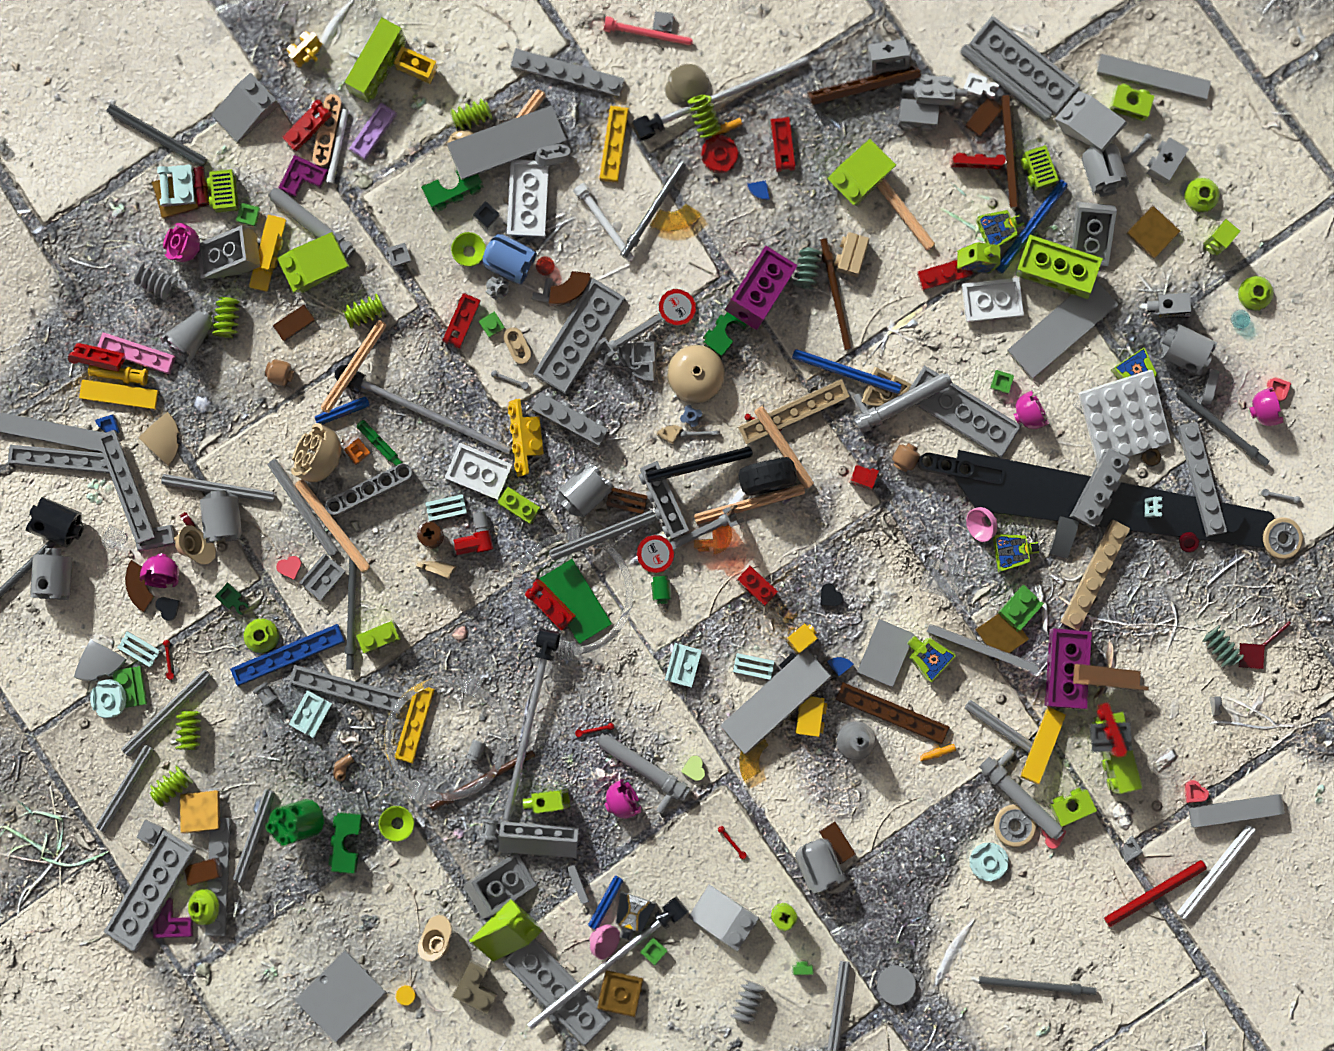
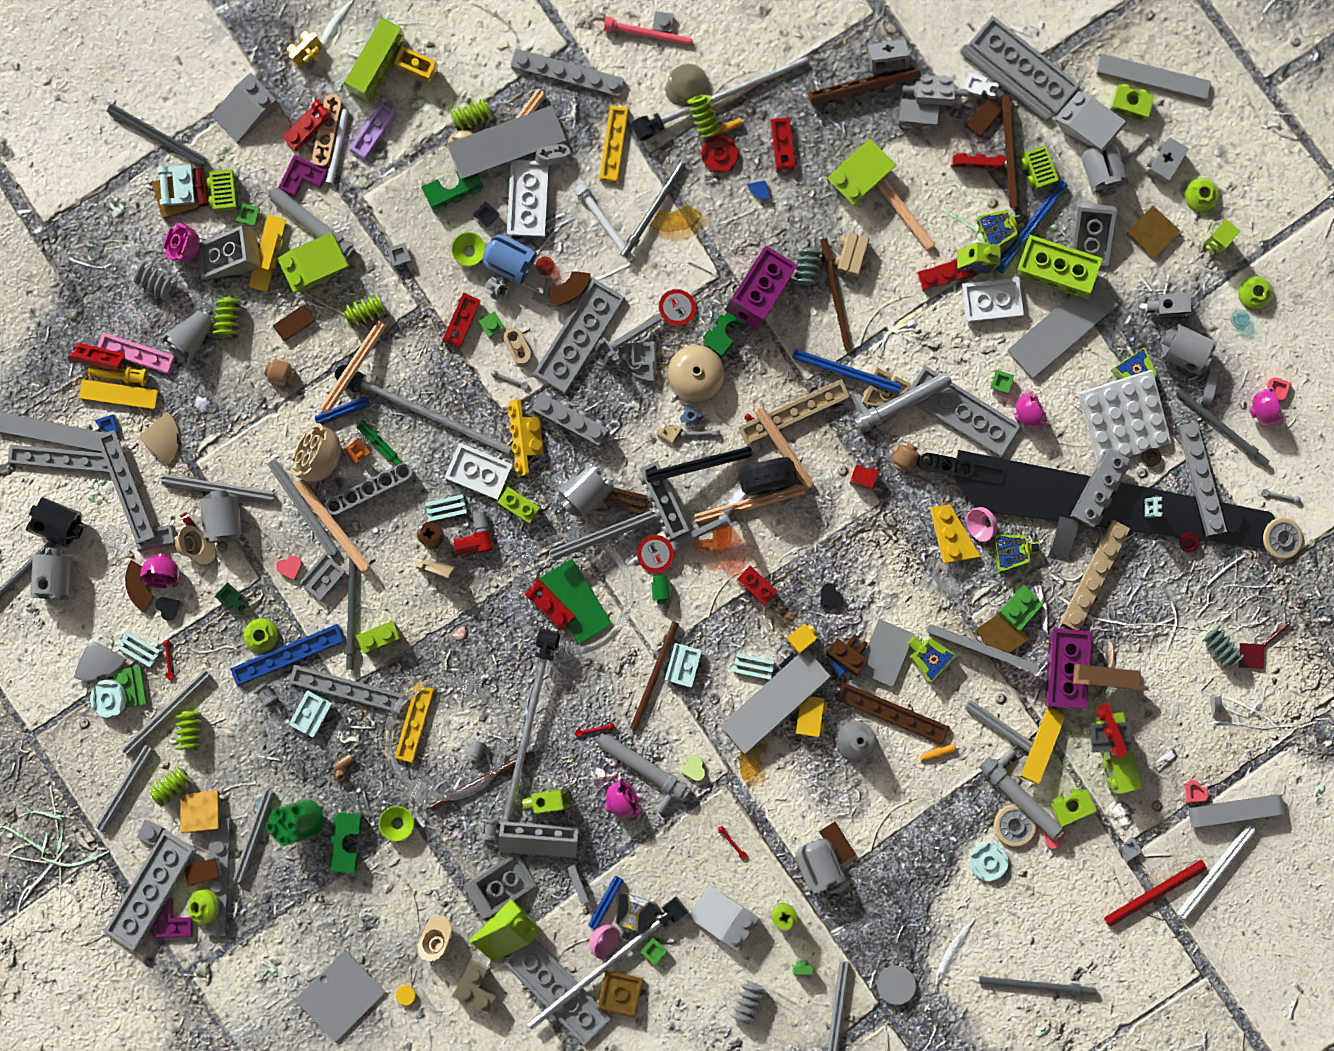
(668, 641): none -> reddish brown bar
(848, 657): none -> reddish brown hinge
(951, 536): none -> yellow wing

